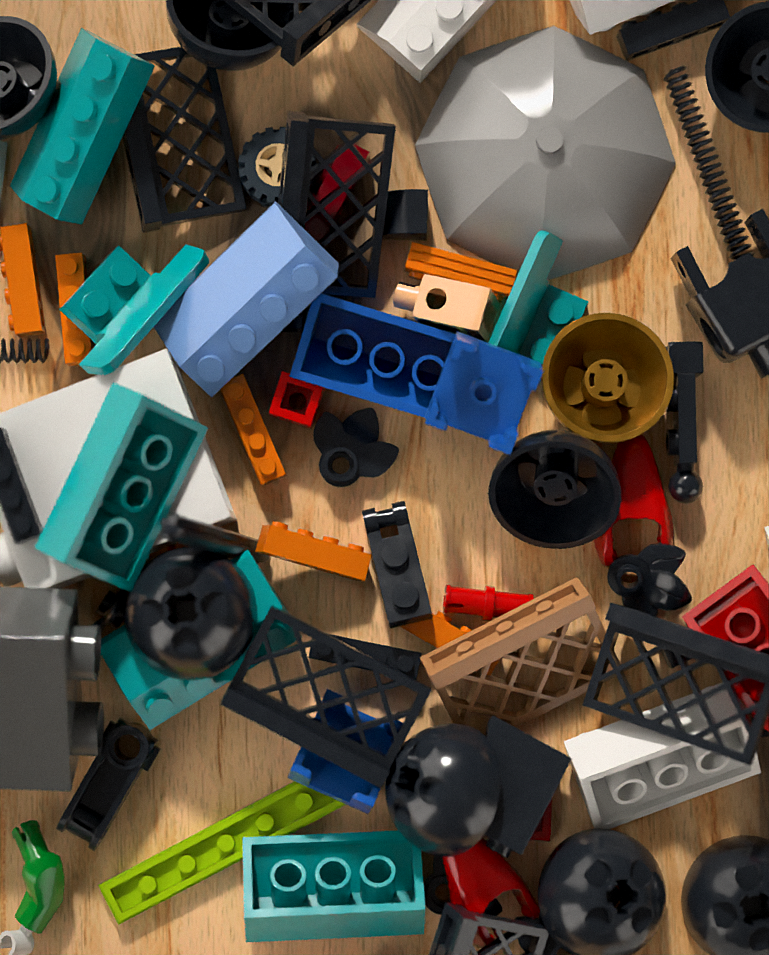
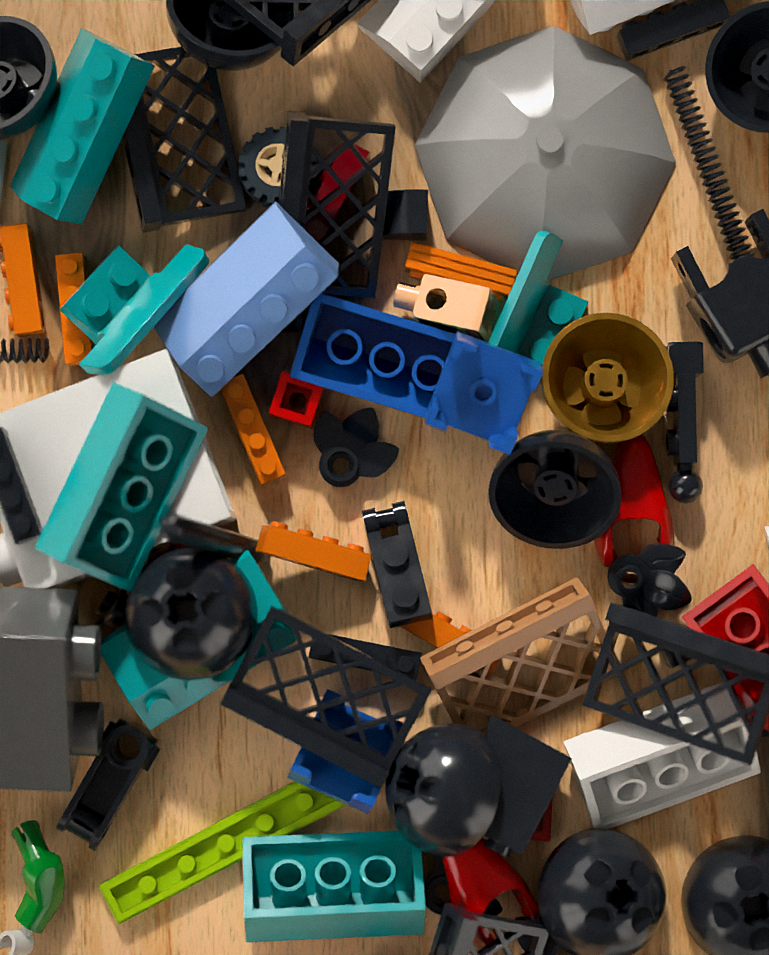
(480, 602): red pin -> none

